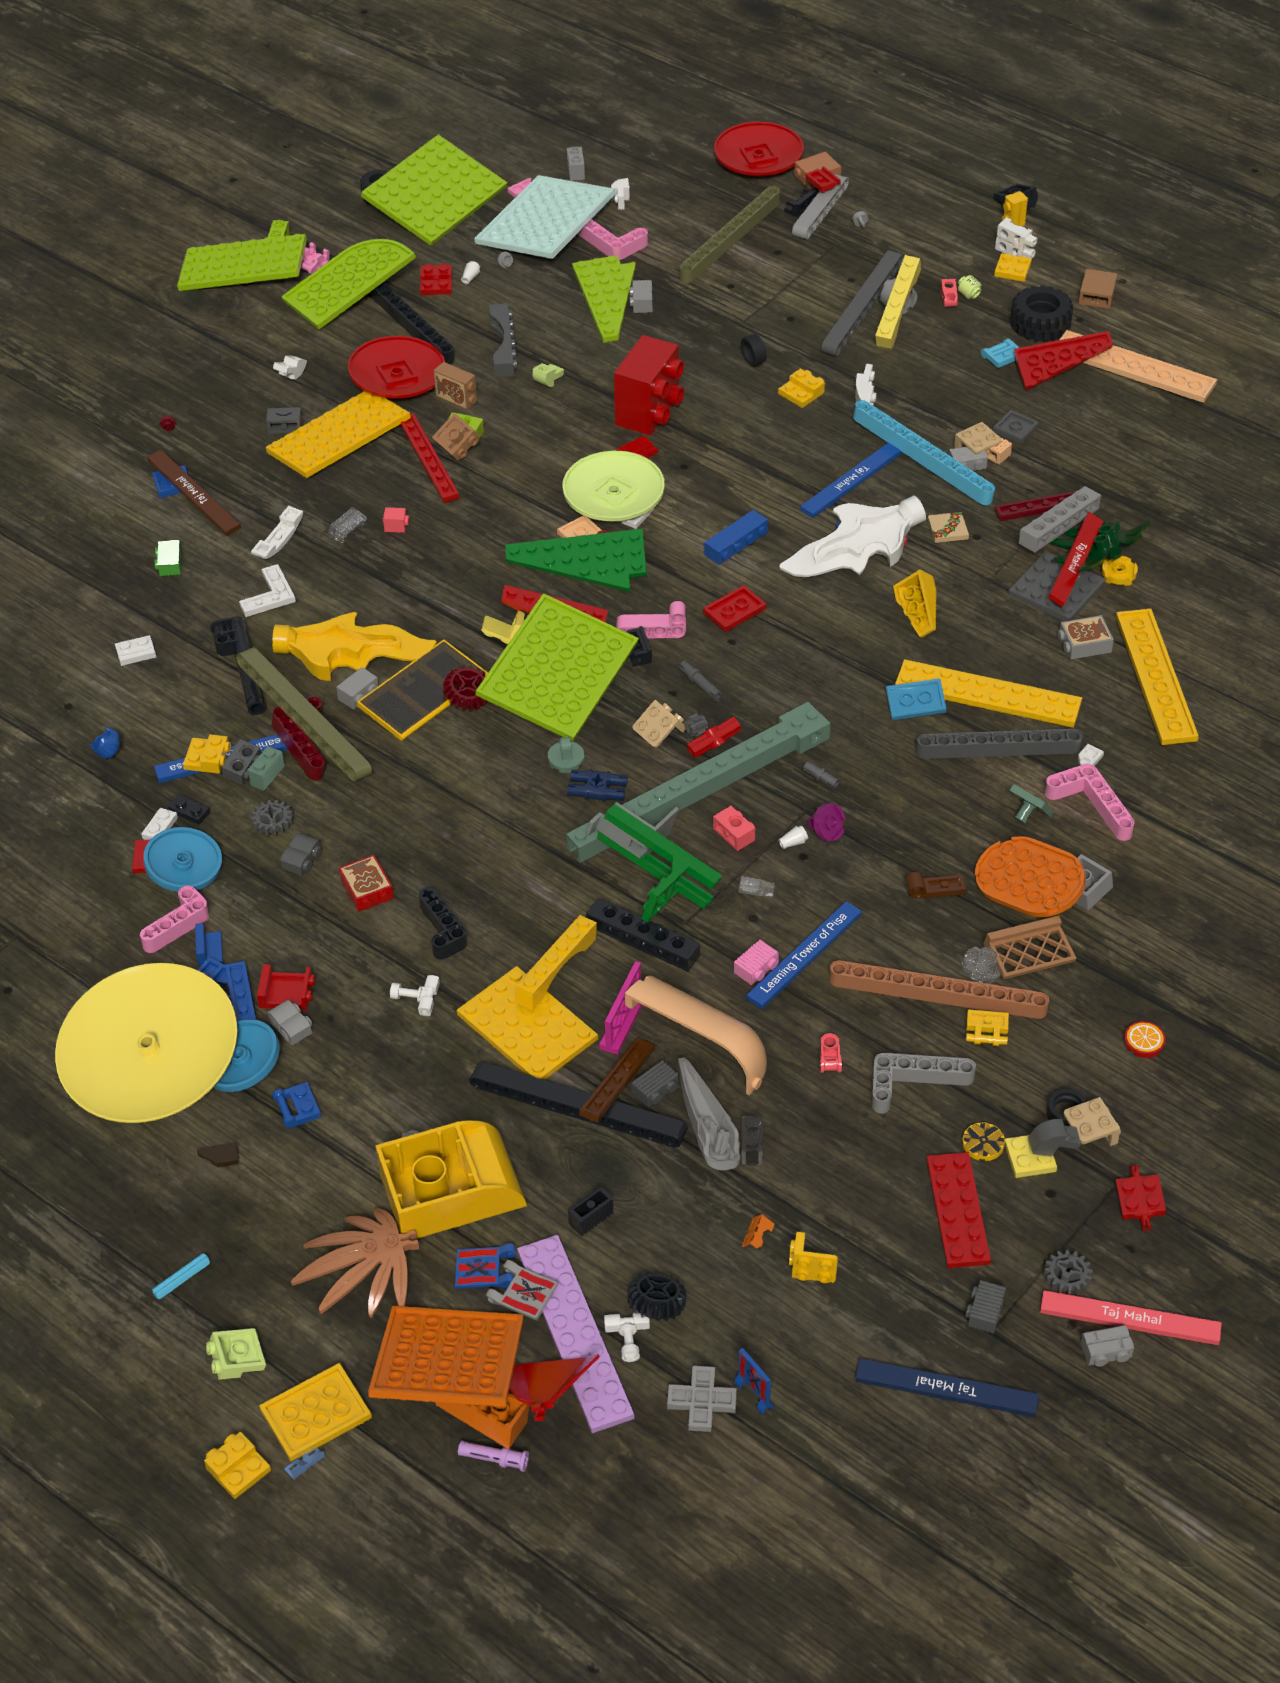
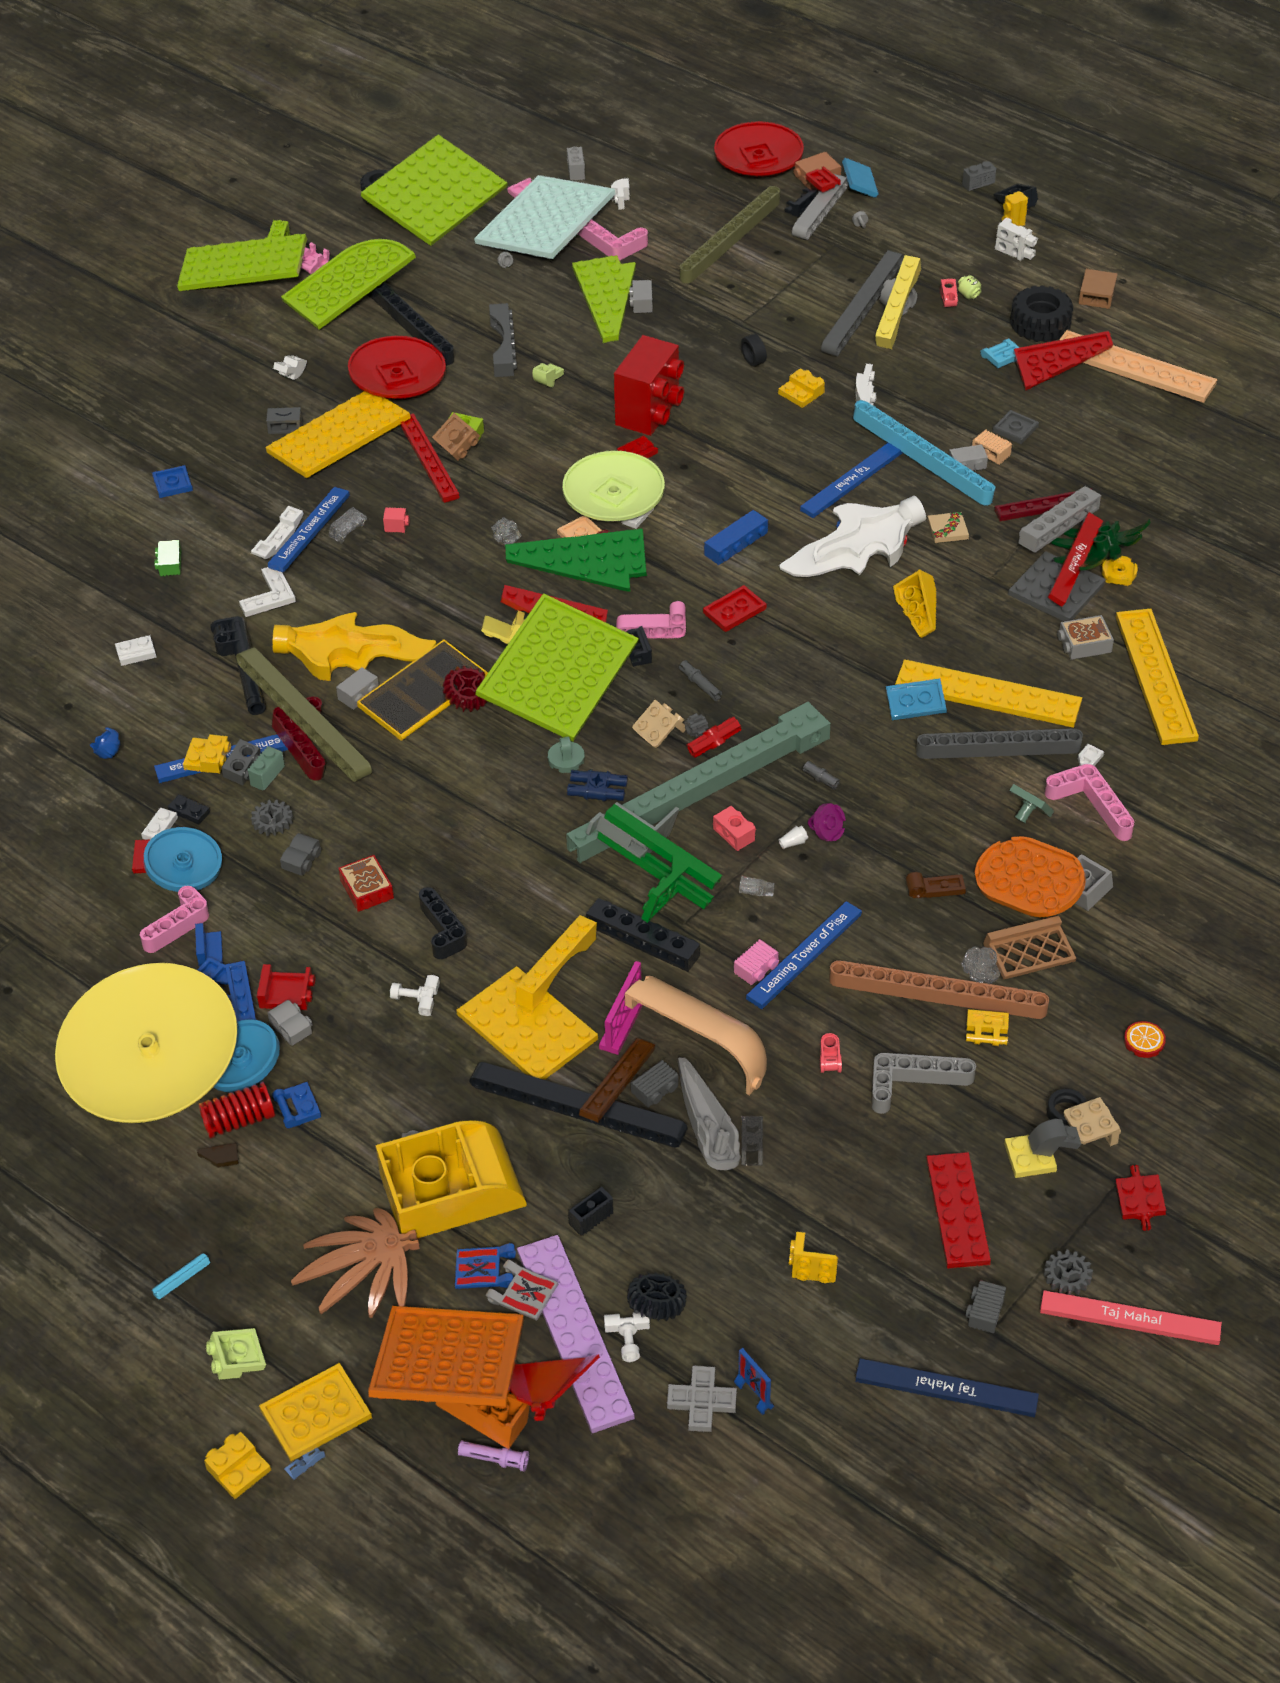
(167, 423): dark red plate -> none
(193, 492): reddish brown tile -> none
(234, 1105): none -> red piece
(308, 529): none -> blue tile
(435, 279): red plate -> none
(455, 385): brick -> none
(471, 271): white cone -> none
(505, 531): none -> clear brick
(764, 1224): orange piece -> none
(860, 177): none -> dark azure tile
(977, 438): tan bracket -> none
(979, 175): none -> dark grey brick
(983, 1141): tile -> none
(1013, 267): yellow plate -> none
(1107, 1345): light grey brick -> none

